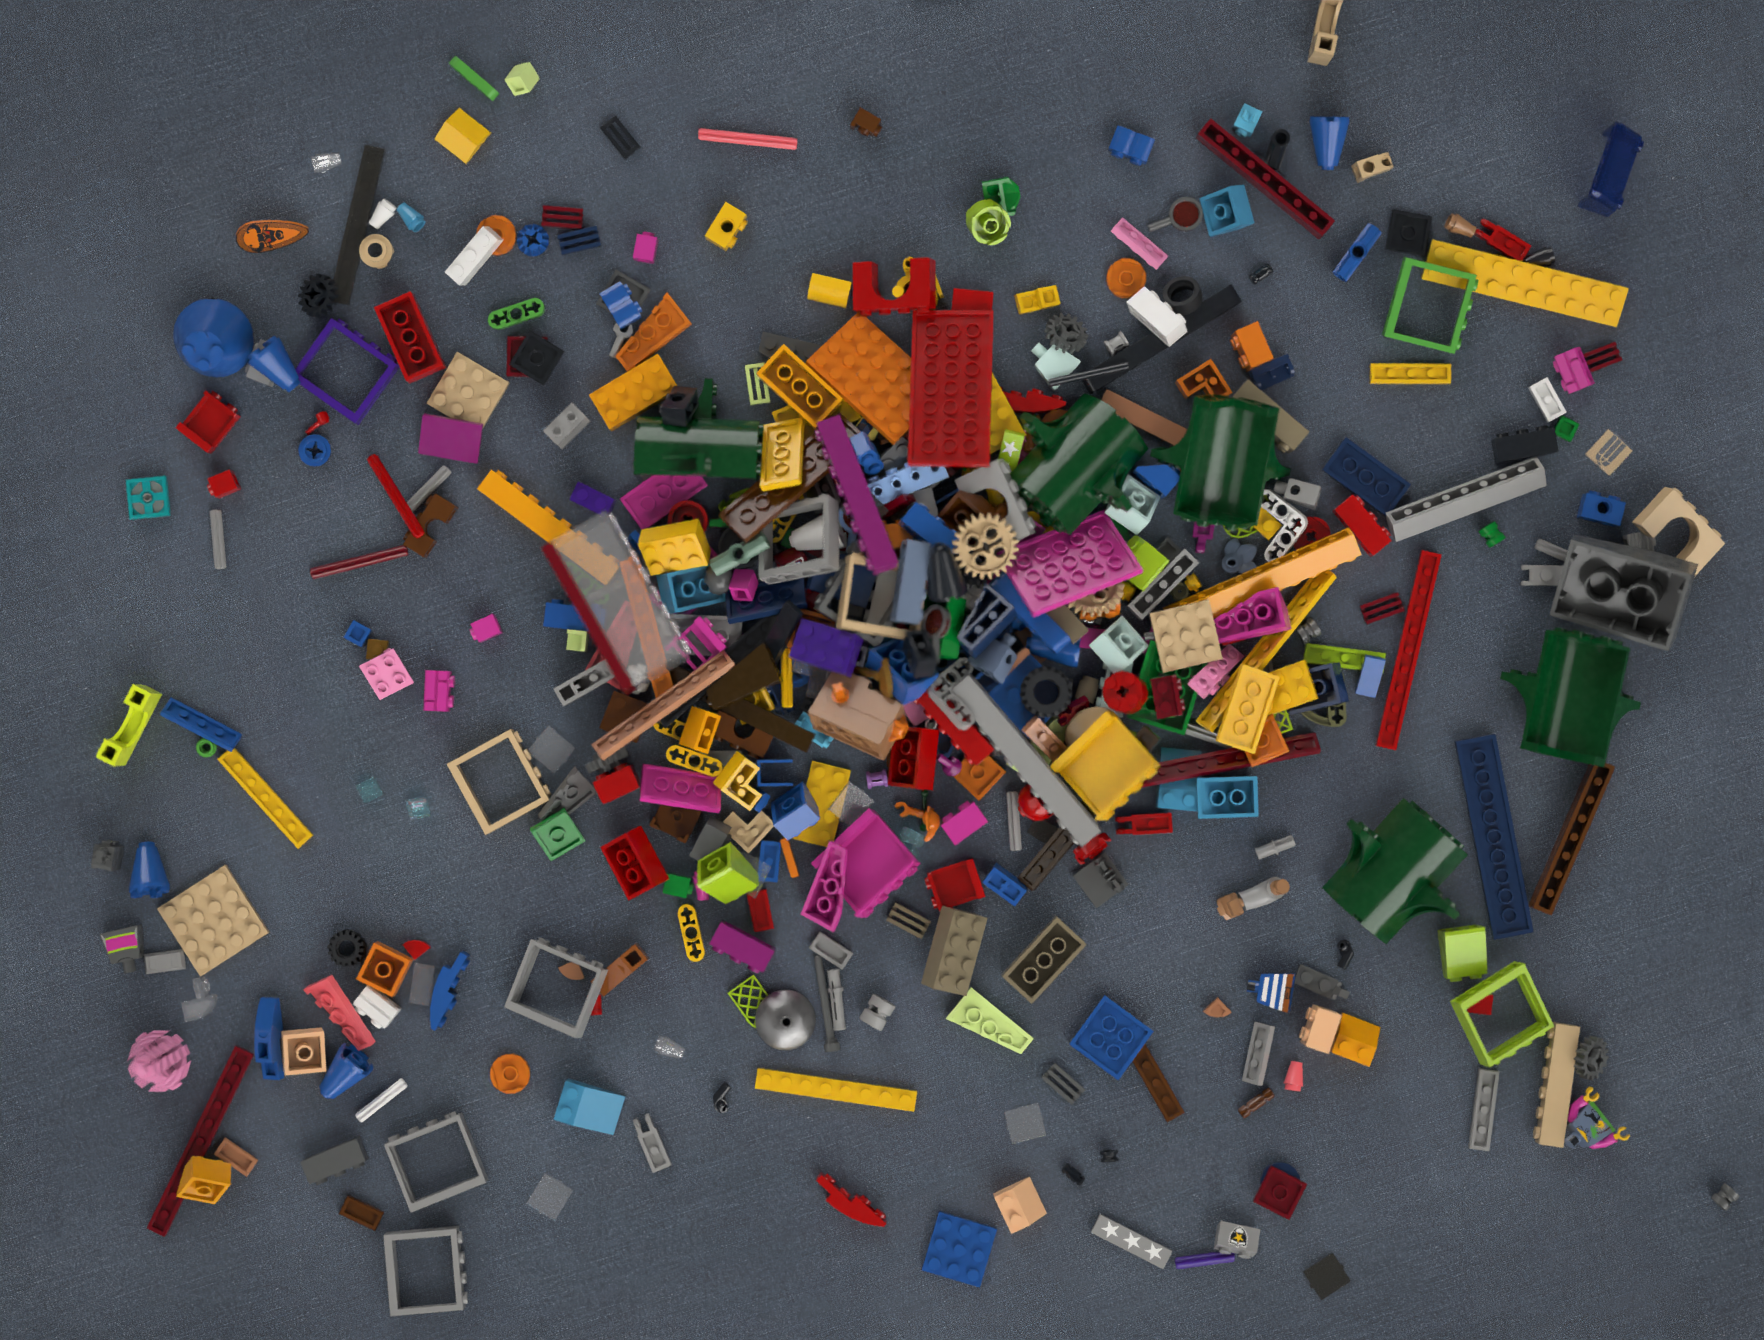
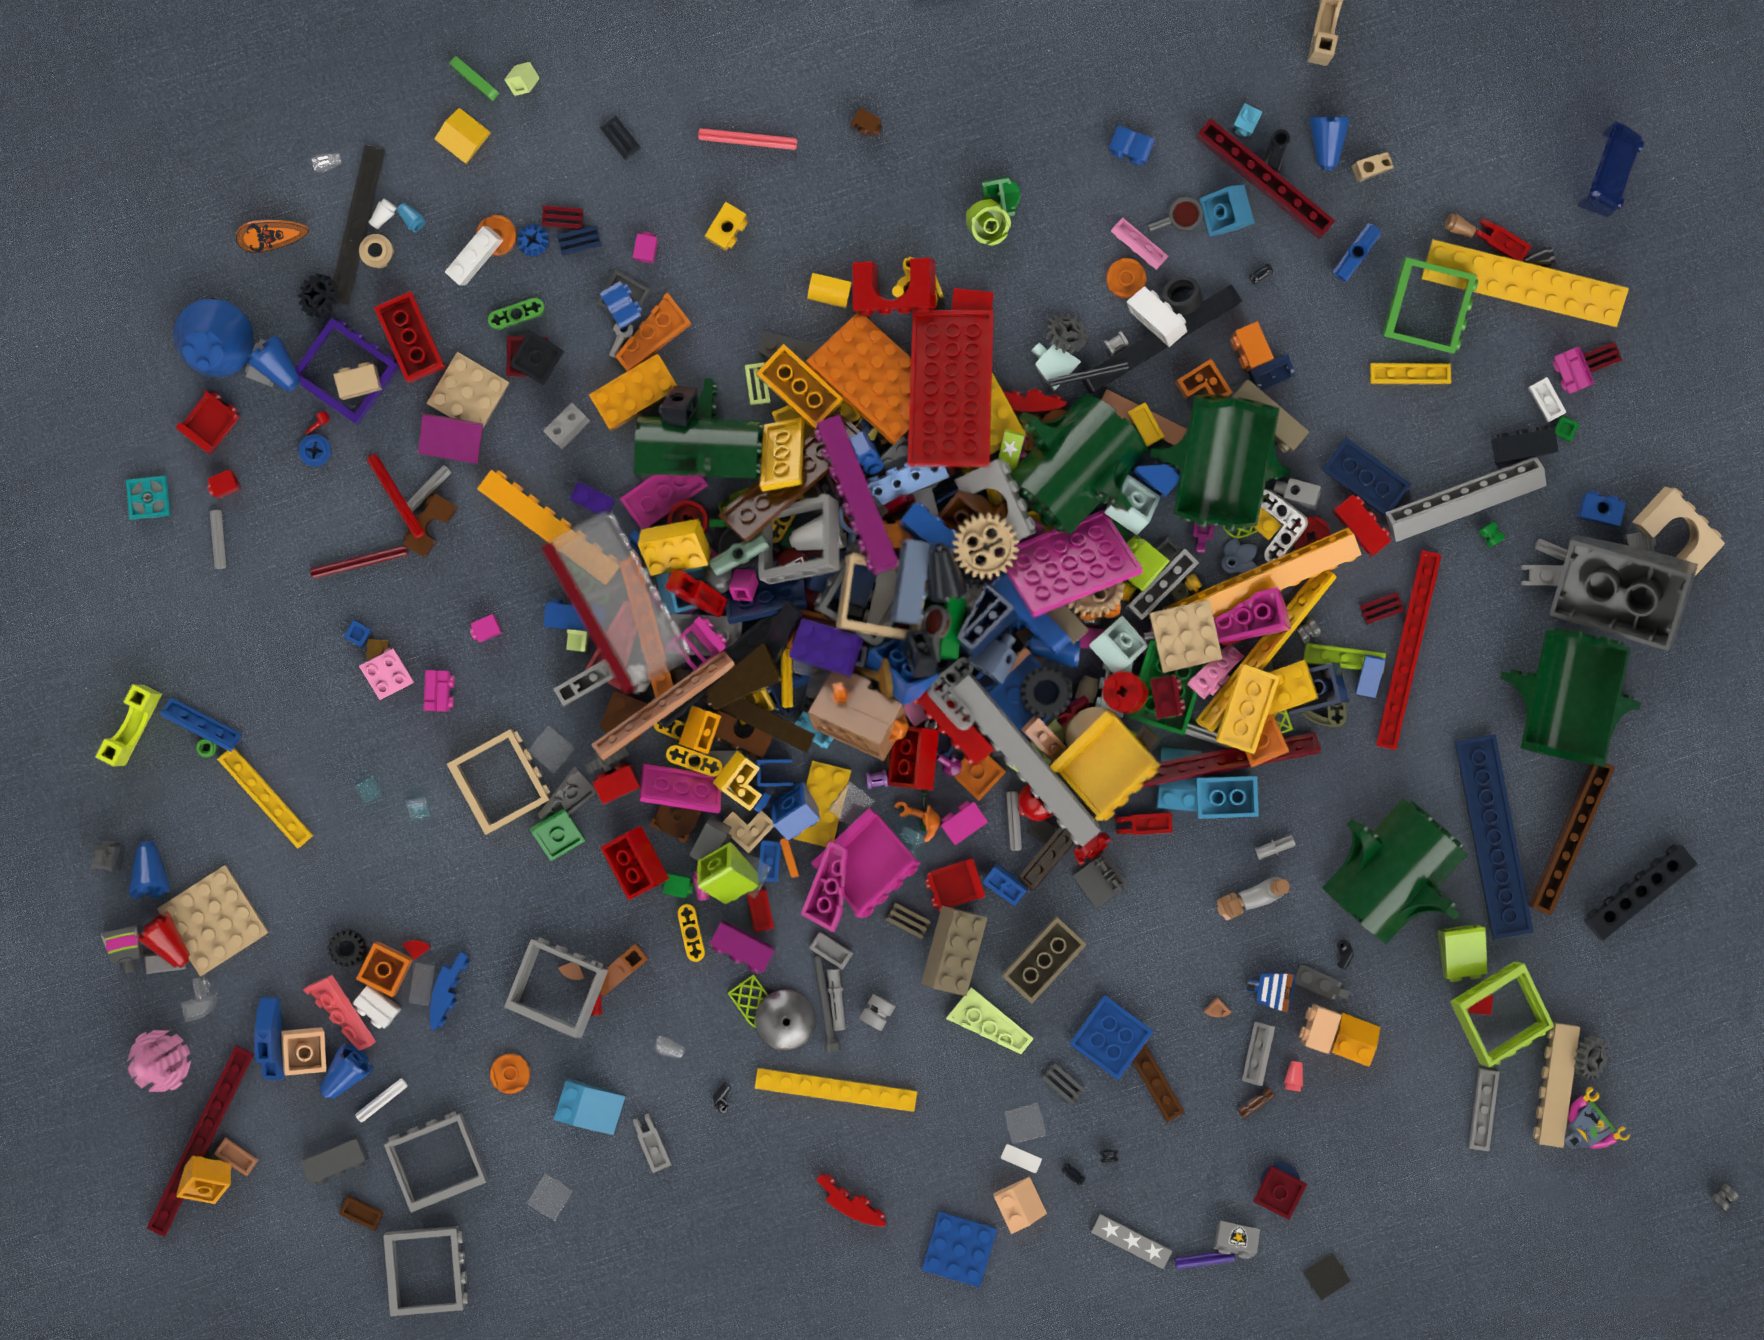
(165, 940): none -> red cone
(357, 381): none -> tan brick
(696, 593): none -> red slope
(1021, 1158): none -> white sticker
(1037, 299): yellow slope -> none
(1146, 424): none -> yellow tile
(1408, 232): black tile -> none
(1609, 452): clear piece -> none
(1683, 864): none -> black brick

